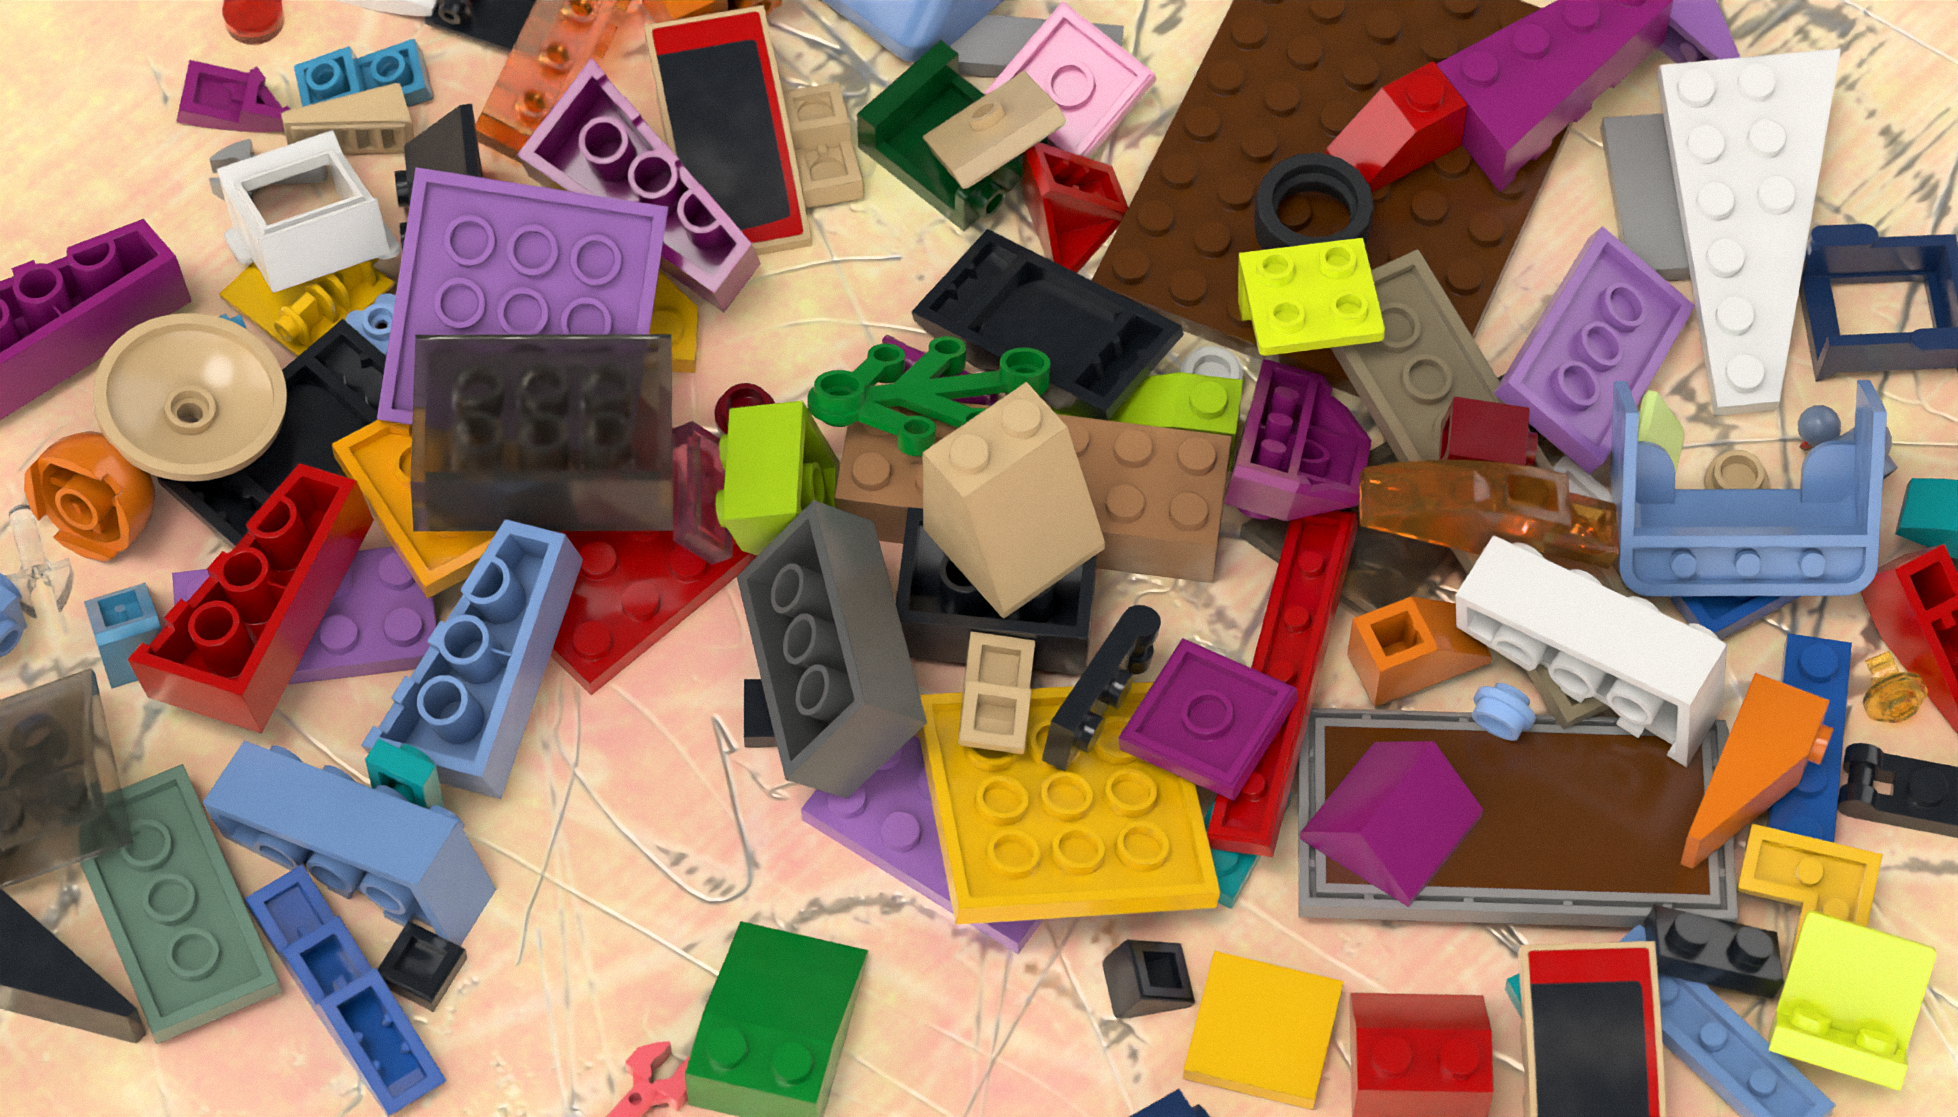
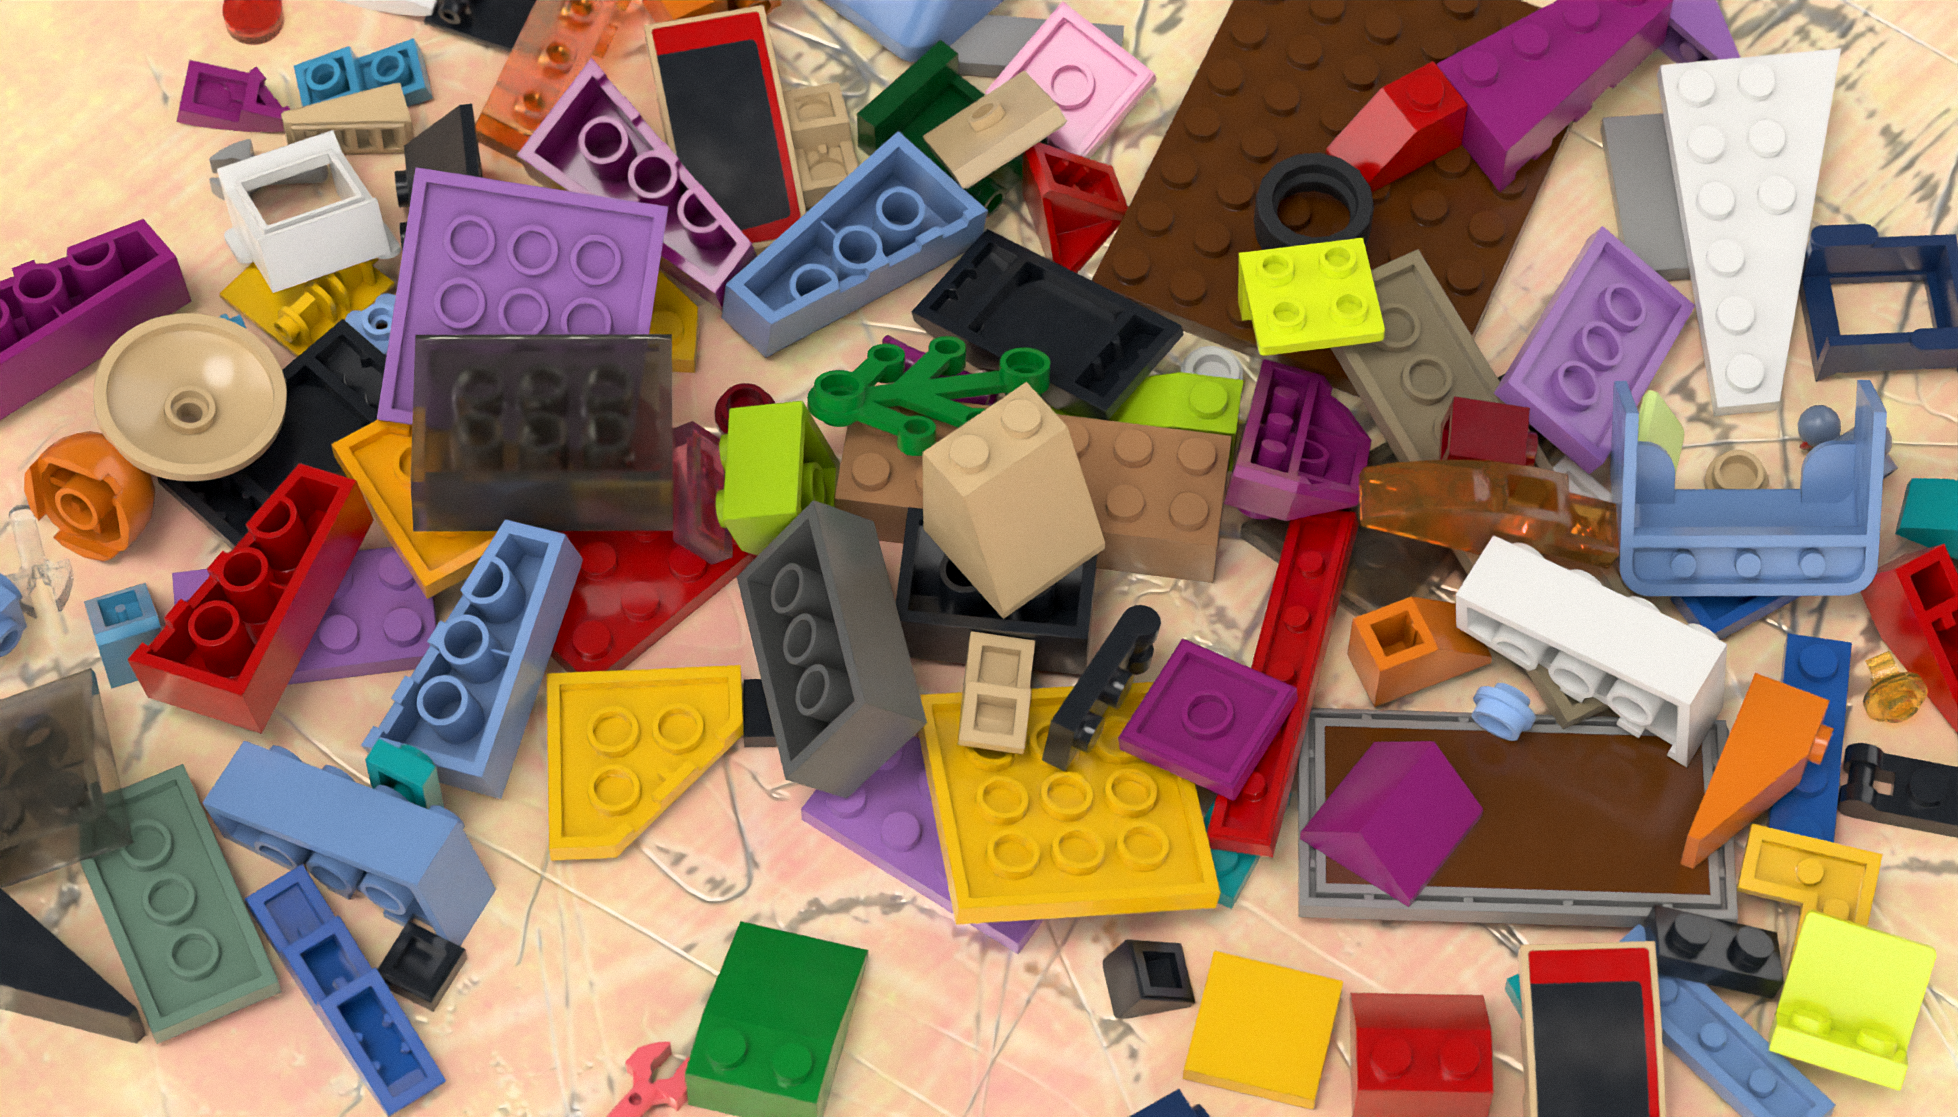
(631, 747): none -> yellow plate
(855, 245): none -> medium blue wedge

